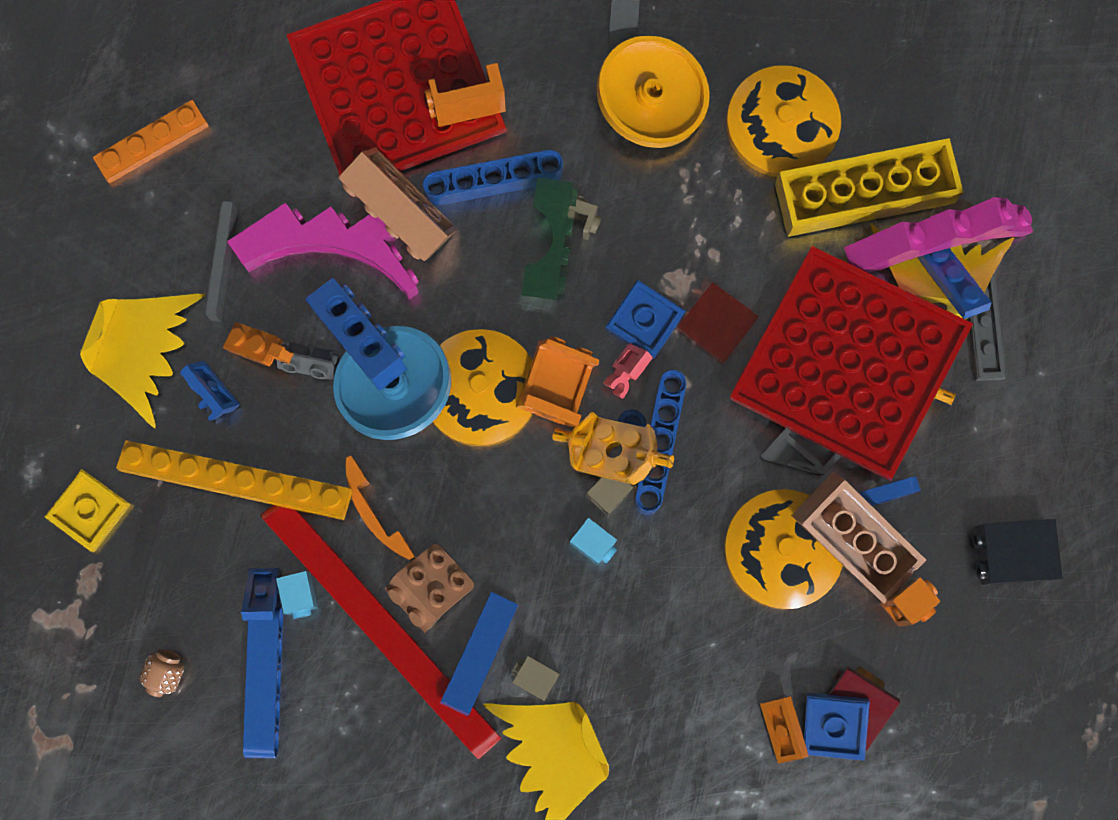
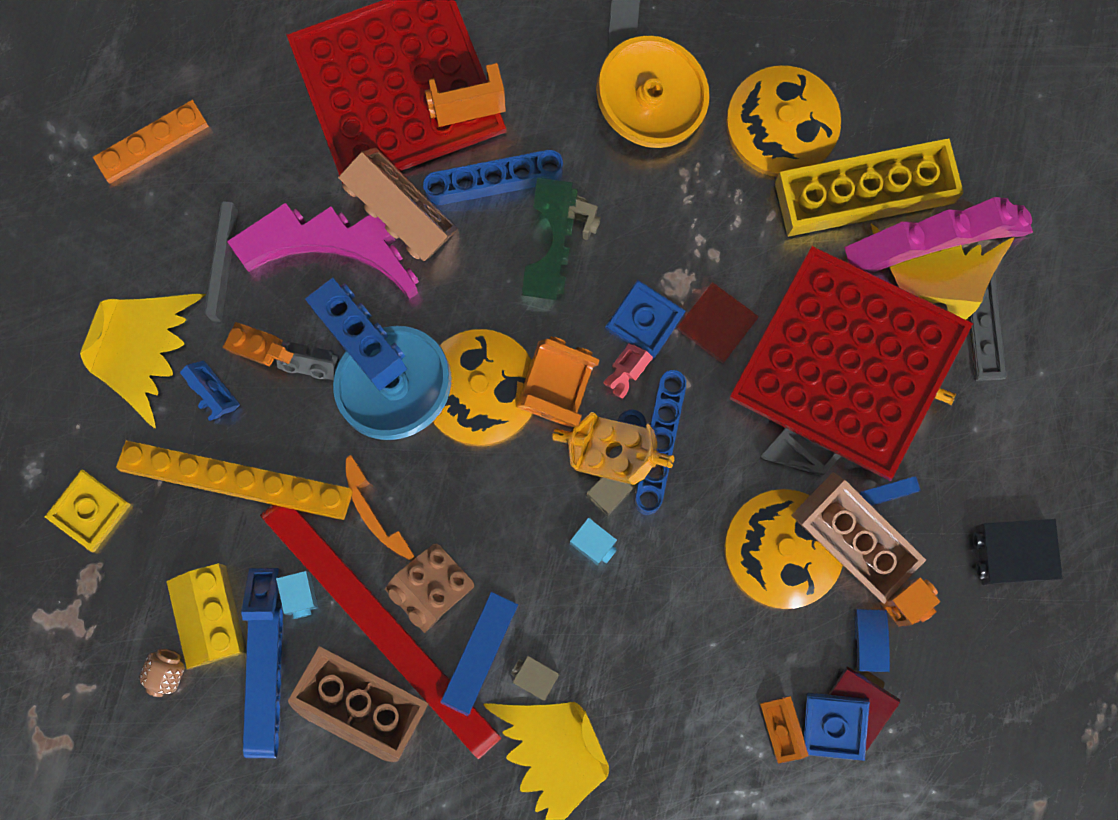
(206, 615): none -> yellow slope
(357, 705): none -> nougat windscreen
(872, 640): none -> blue slope
(956, 282): blue plate -> none

